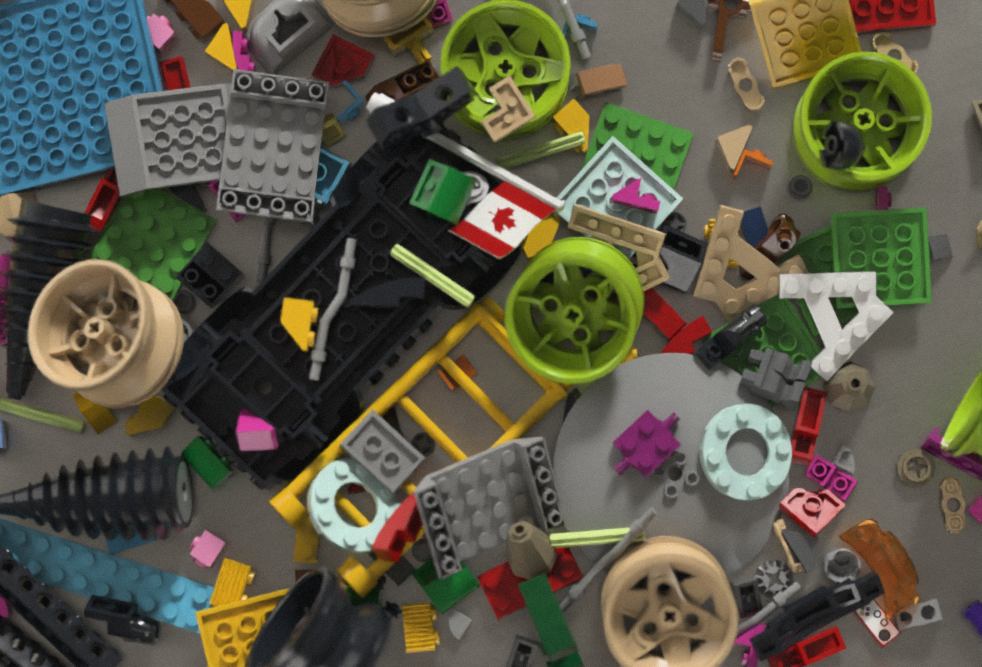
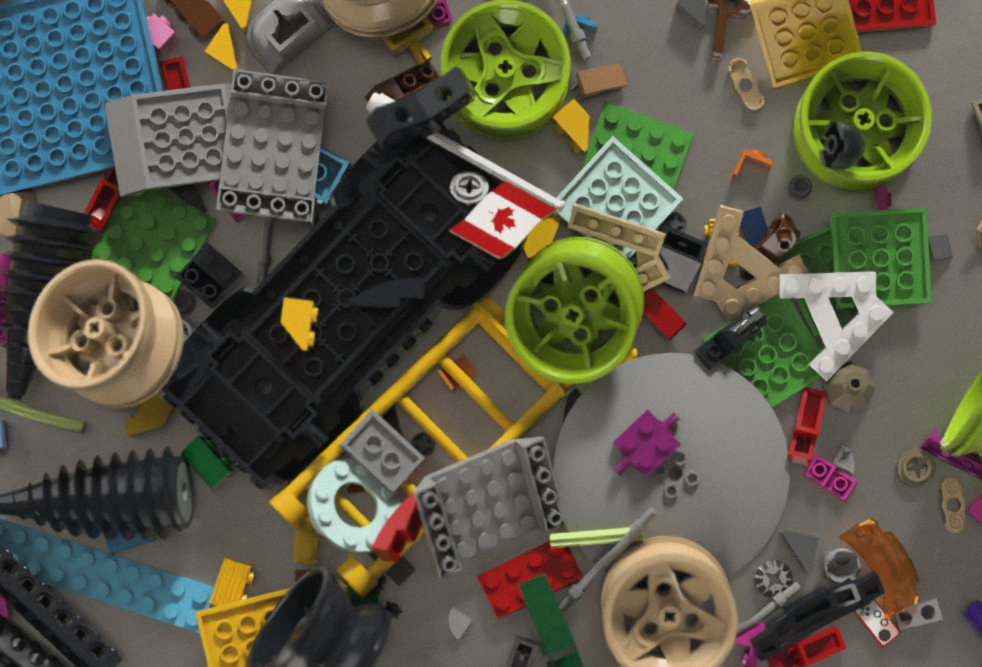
(97, 416): yellow slope -> none
(123, 620): black plate -> none
(207, 549): bright pink brick -> none
(240, 46): dark pink slope -> none
(254, 433): dark pink slope -> none
(318, 355): light grey bar -> none
(331, 131): light yellow slope -> none
(342, 62): red plate -> none
(353, 110): dark azure bracket -> none
(419, 627): yellow brick -> none
(421, 550): dark grey plate -> none
(432, 275): yellowish green axle -> none
(443, 191): green brick -> none
(446, 591): green brick -> none
(513, 111): tan plate -> none
(529, 550): dark tan cone -> none
(541, 150): yellowish green axle -> none
(629, 198): dark pink slope -> none
(691, 333): red slope -> none
(714, 458): light aqua plate -> none
(732, 145): tan slope -> none
(747, 596): dark grey slope -> none
(773, 372): dark grey hips -> none
(778, 527): tan piece -> none
(812, 508): plate -> none
(883, 44): tan piece -> none

